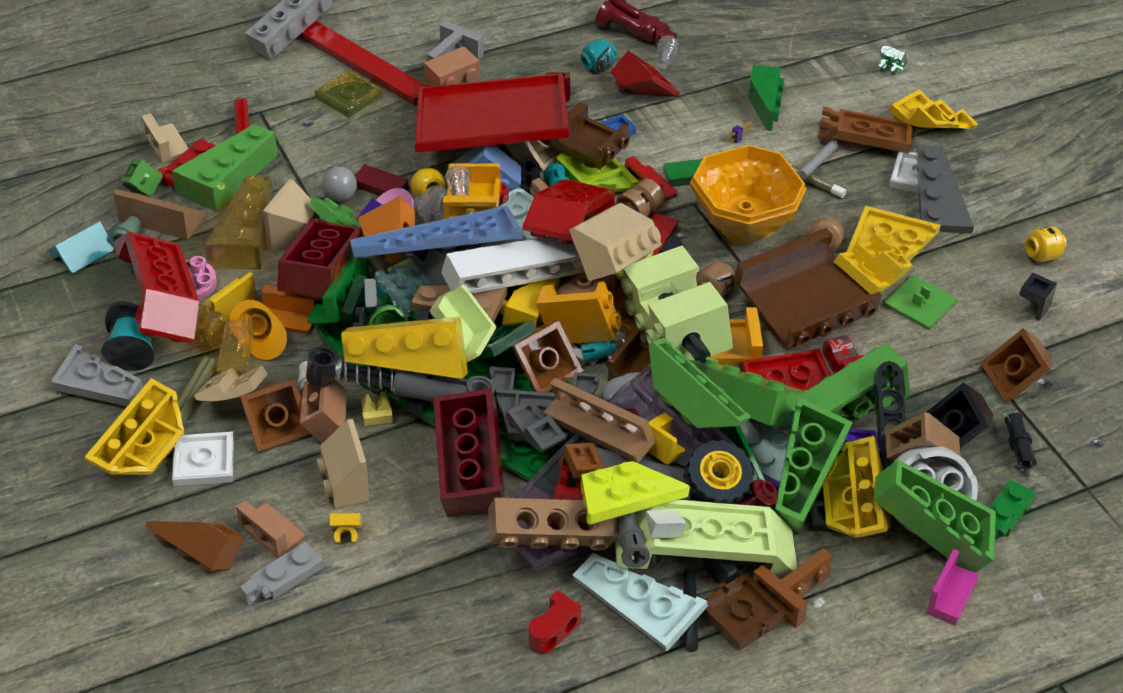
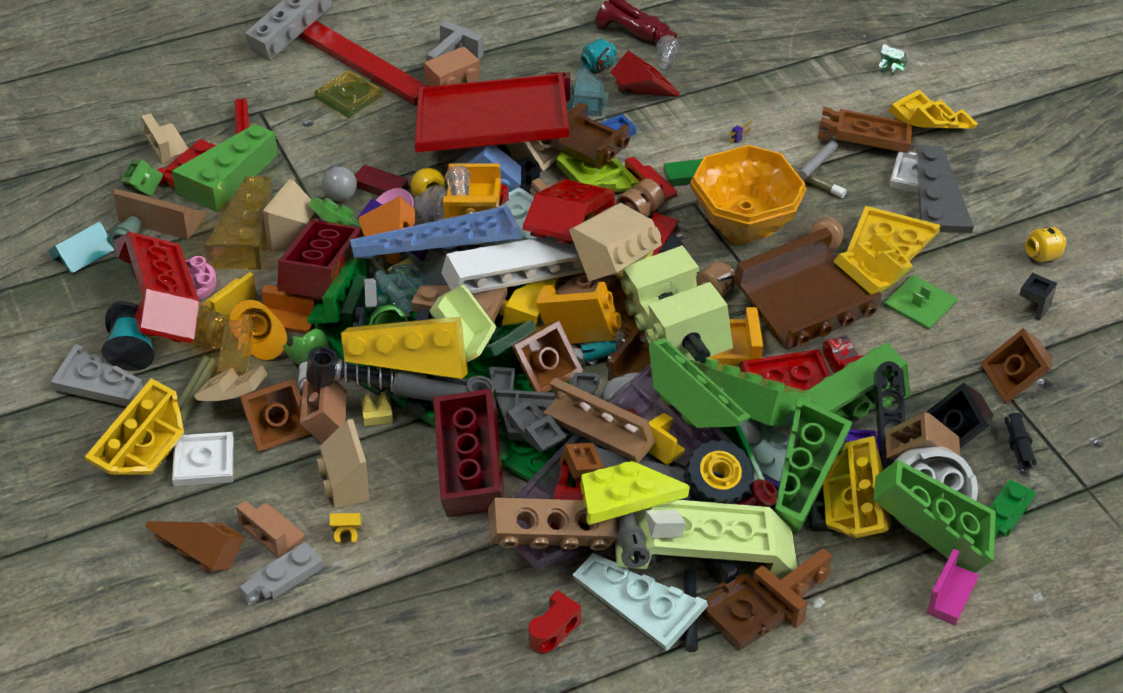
(303, 345): none -> bright green hair
(550, 176): teal bush -> none
(590, 91): none -> clear light blue slope
(766, 93): green slope -> none

